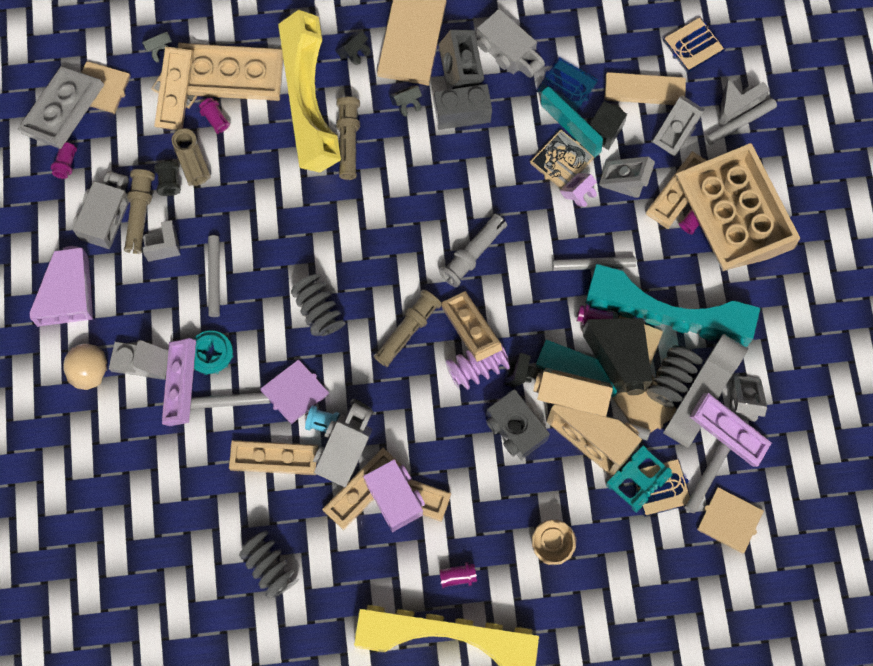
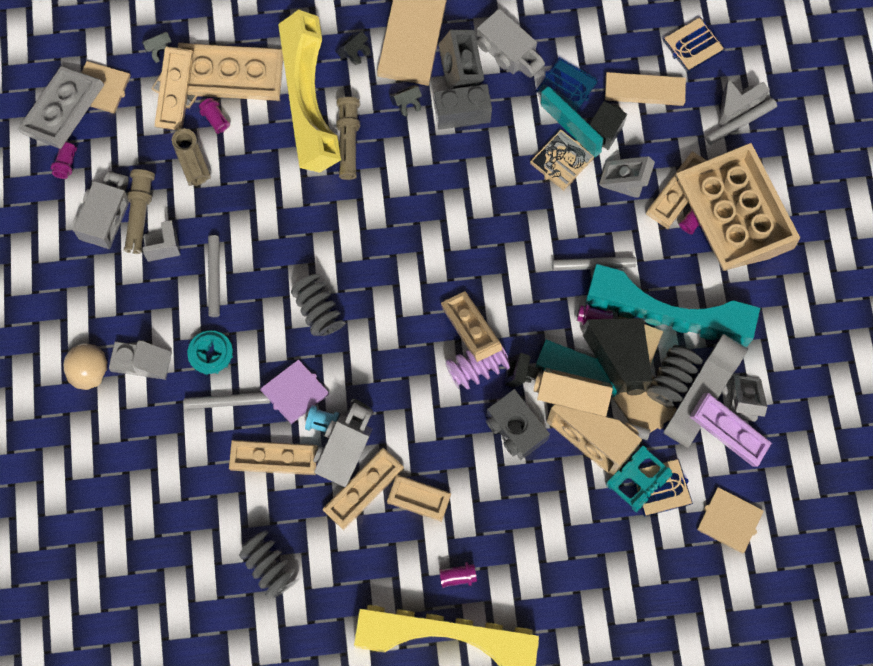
(64, 290): lavender slope -> none
(167, 178): pearl dark grey bush -> none
(179, 382): lavender tile -> none
(393, 495): lavender brick -> none
(415, 318): dark tan pin -> none
(466, 259): light grey pin -> none
(553, 542): tan hair -> none
(578, 186): lavender tile -> none
(678, 125): light grey slope -> none
(707, 478): light grey bar -> none

